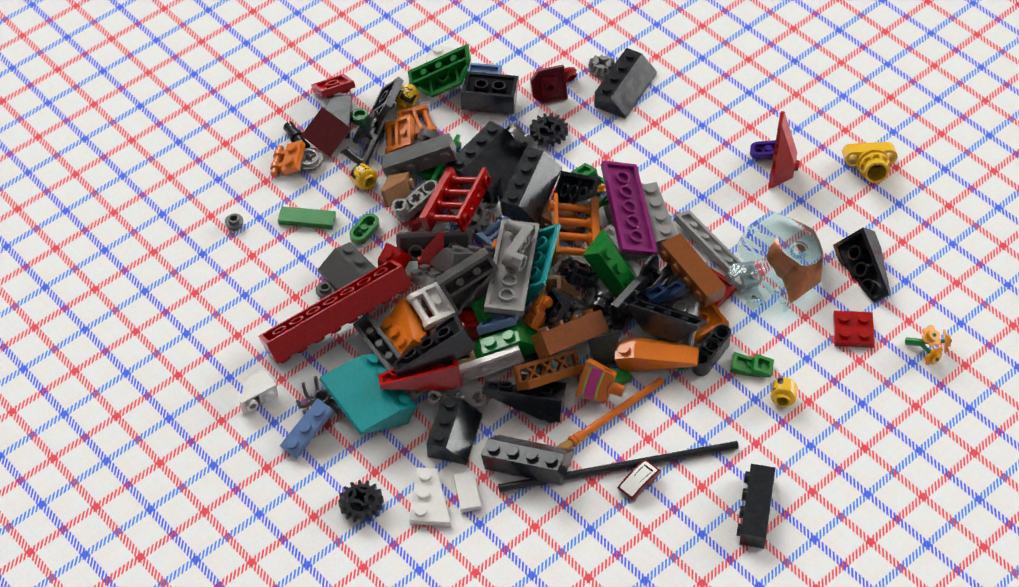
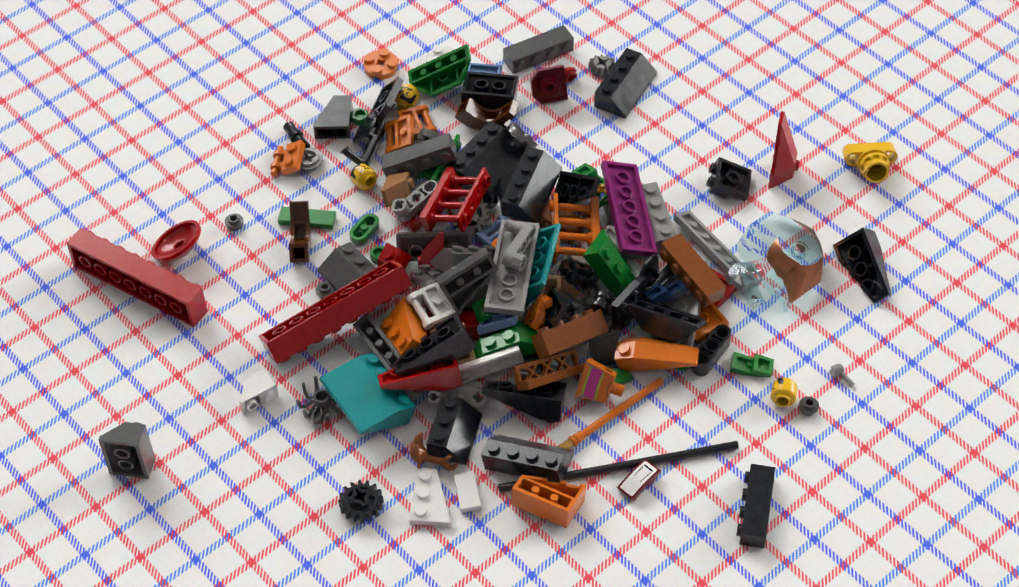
(128, 450): none -> dark grey slope
(137, 277): none -> red brick
(176, 241): none -> red dish
(300, 232): none -> reddish brown arch
(307, 428): medium blue plate -> none
(326, 132): dark red tile -> none
(334, 85): red plate -> none
(375, 253): none -> green tile
(384, 57): none -> orange plate
(420, 455): none -> dark orange piece
(477, 117): none -> reddish brown arch
(538, 49): none -> dark grey brick
(548, 499): none -> orange wedge
(549, 130): black gear -> none
(729, 179): none -> black plate
(762, 150): dark purple plate -> none
(806, 409): none -> dark grey plate
(837, 370): none -> light grey hand
(853, 329): red plate -> none
(931, 337): light orange plant -> none

